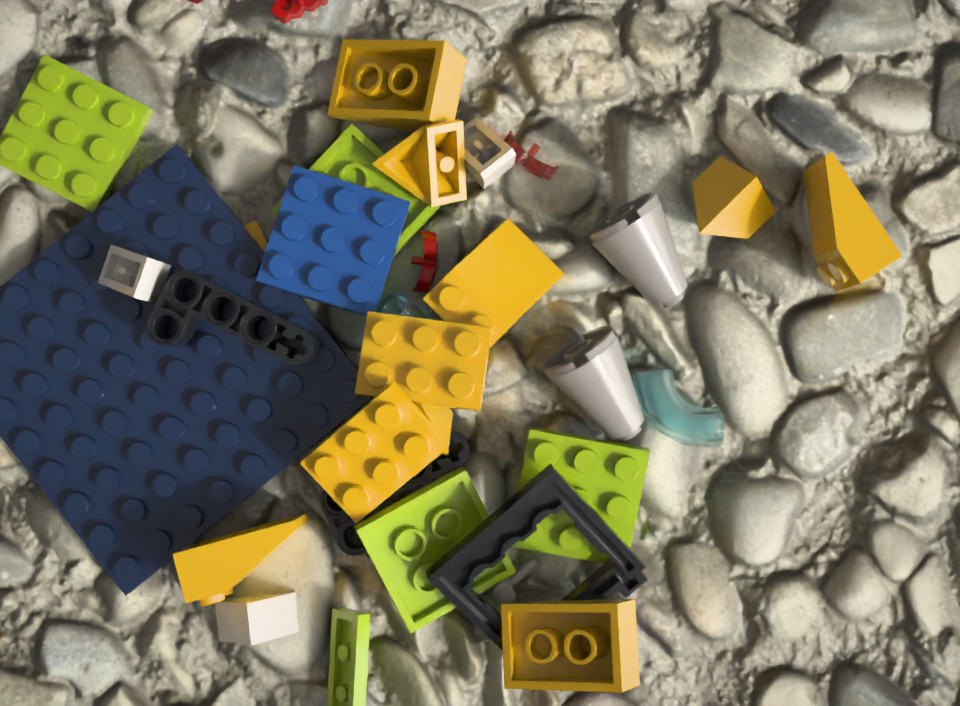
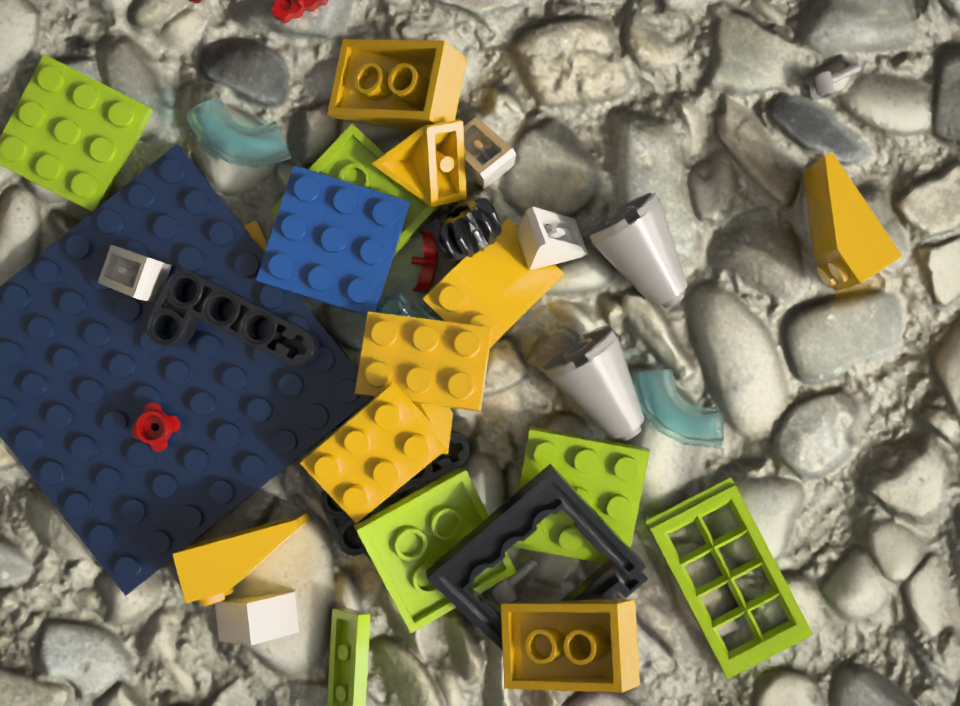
(144, 427): none -> red plate
(234, 142): none -> clear light blue cylinder
(466, 228): none -> black gear
(528, 161): clear red piece -> none
(549, 238): none -> white slope
(730, 201): yellow slope -> none
(763, 645): none -> lime piece
(822, 85): none -> light grey hand

